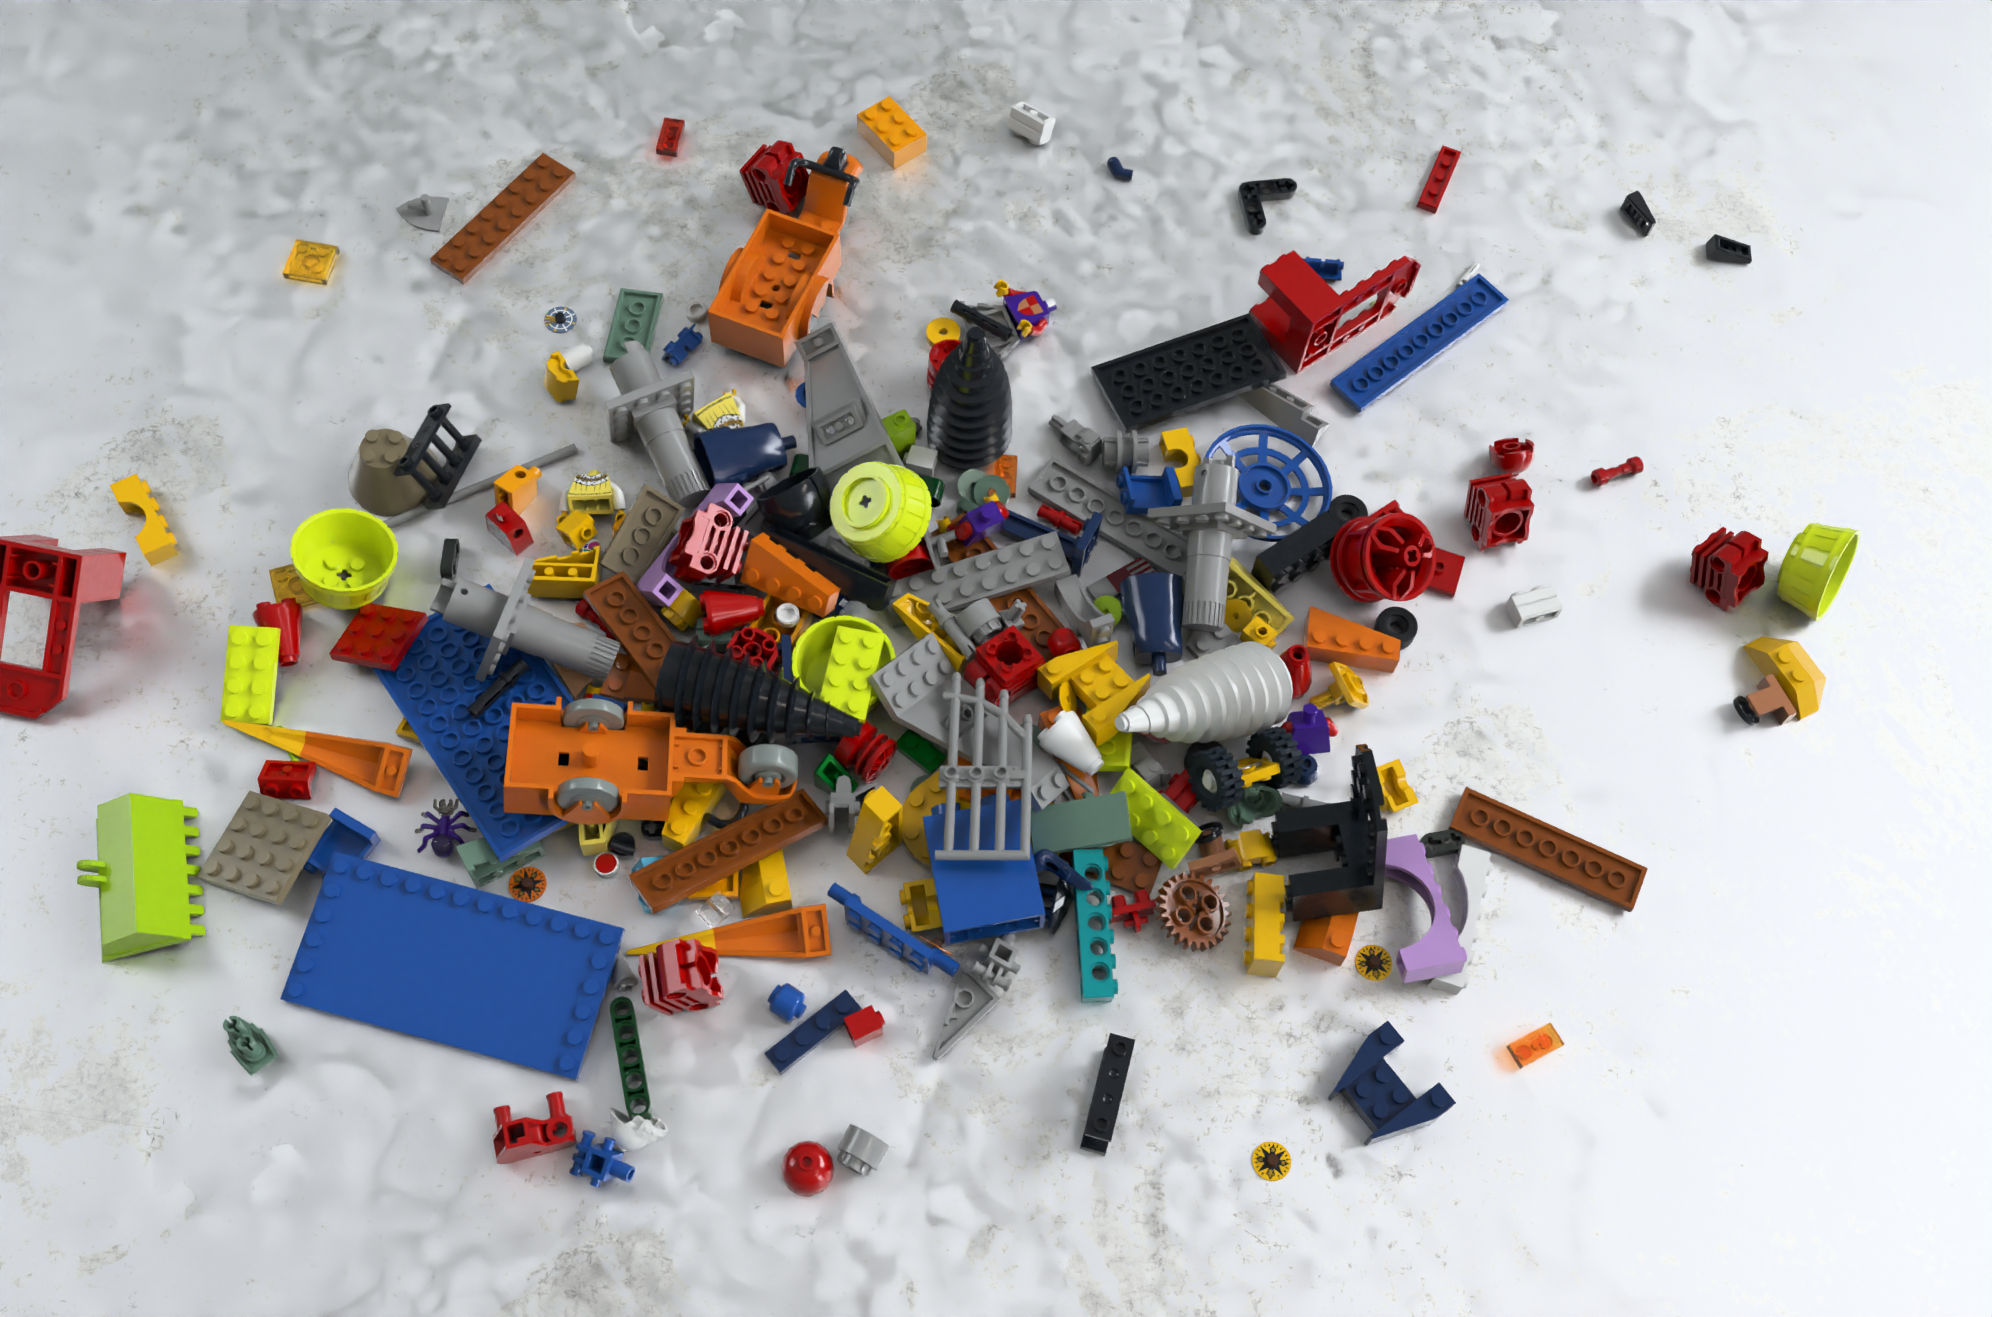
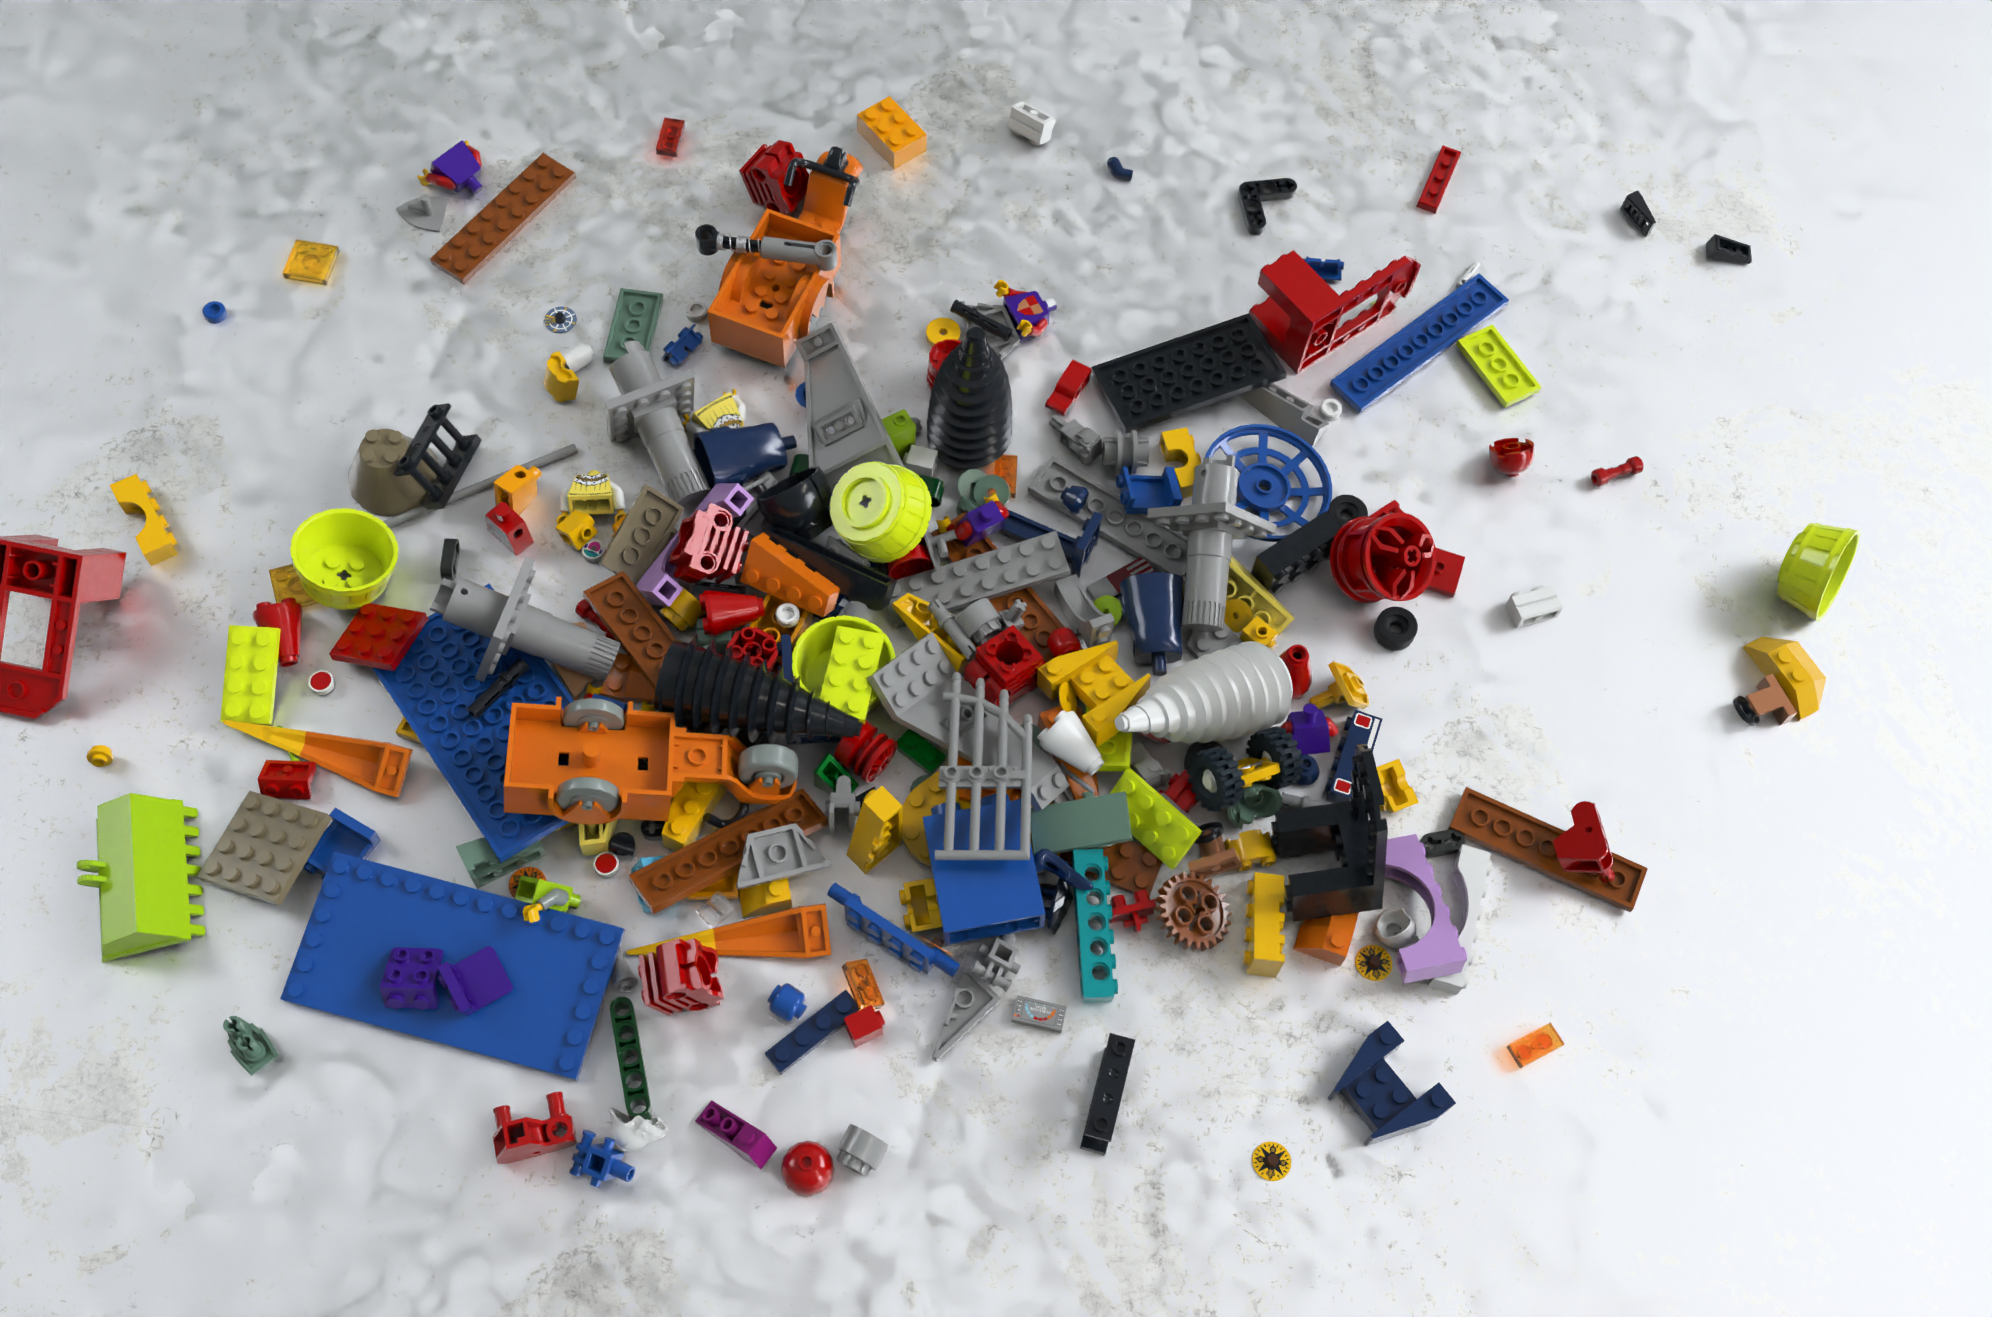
(100, 756): none -> yellow plate
(214, 312): none -> blue tile
(321, 682): none -> tile
(411, 978): none -> dark purple bracket
(444, 833): animal -> none
(455, 169): none -> dark purple torso
(475, 981): none -> dark purple bracket
(544, 896): none -> torso
(566, 575): yellow wedge -> none
(737, 1134): none -> magenta slope
(777, 856): none -> light grey wing
(820, 254): none -> piece
(862, 984): none -> clear orange plate
(1039, 1014): none -> light grey tile
(1059, 519): red pin -> none
(1069, 387): none -> red piece
(1074, 499): none -> dark blue cone
(1330, 409): none -> white tile
(1348, 643): orange wedge -> none
(1360, 729): none -> dark blue brick
(1396, 922): none -> white piece
(1498, 366): none -> neon yellow plate
(1498, 510): red piece -> none
(1585, 844): none -> red piece
(1728, 567): red piece -> none

